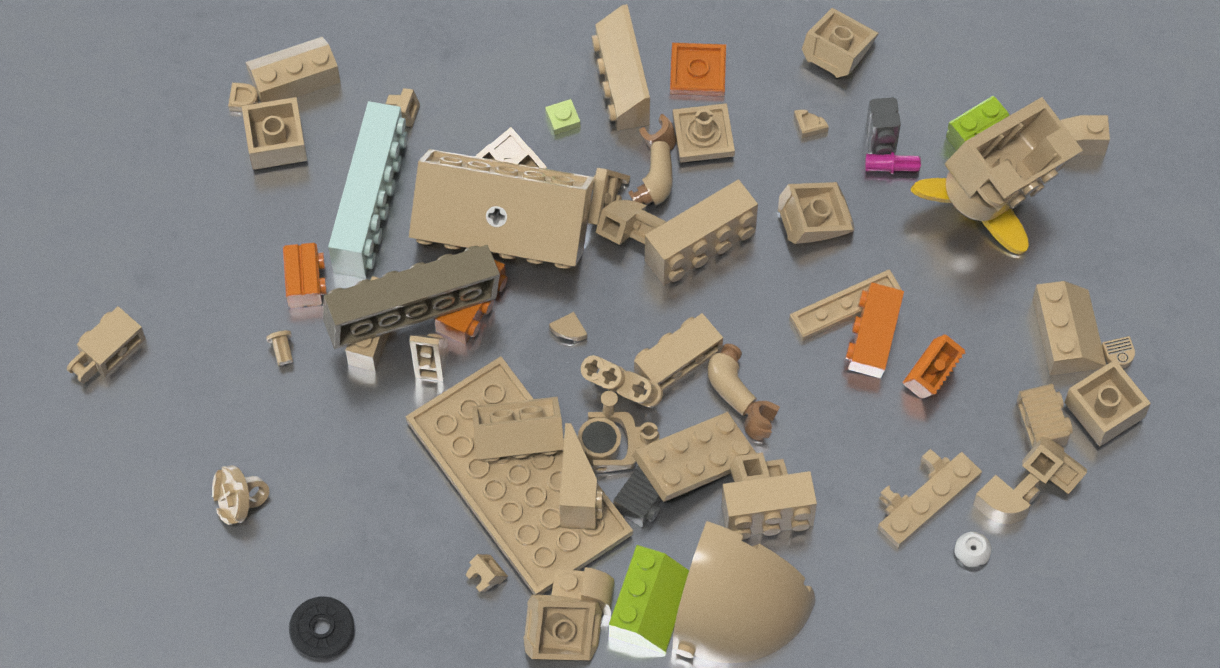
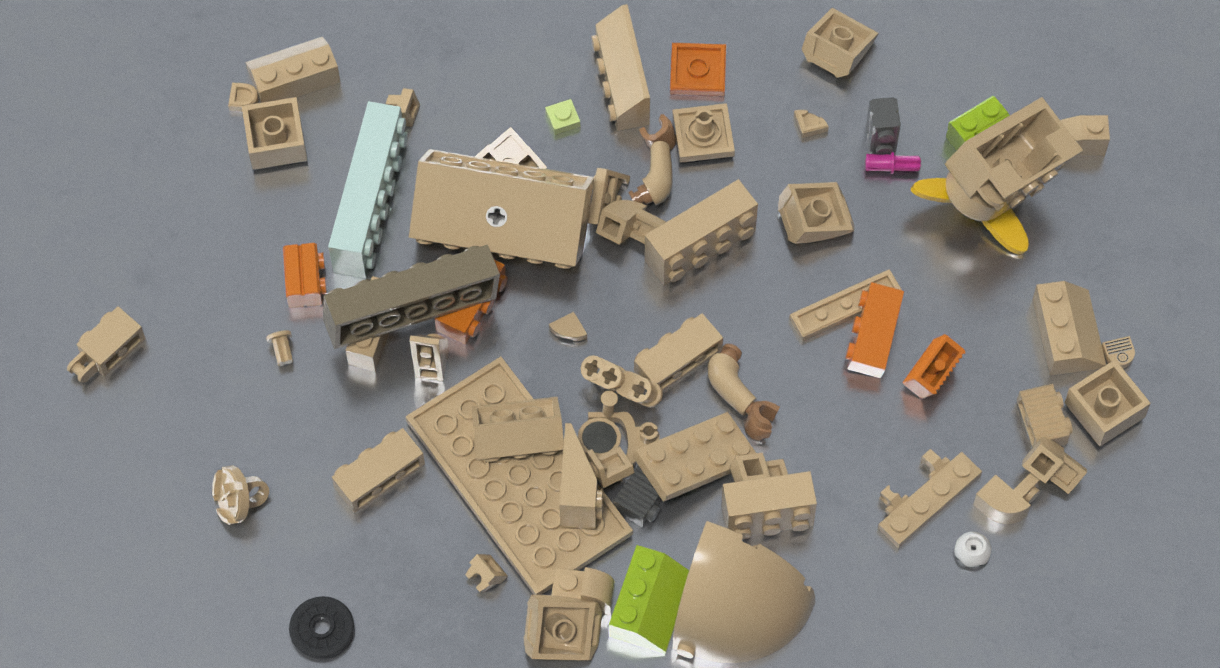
(378, 469): none -> tan brick
(610, 466): none -> tan bracket

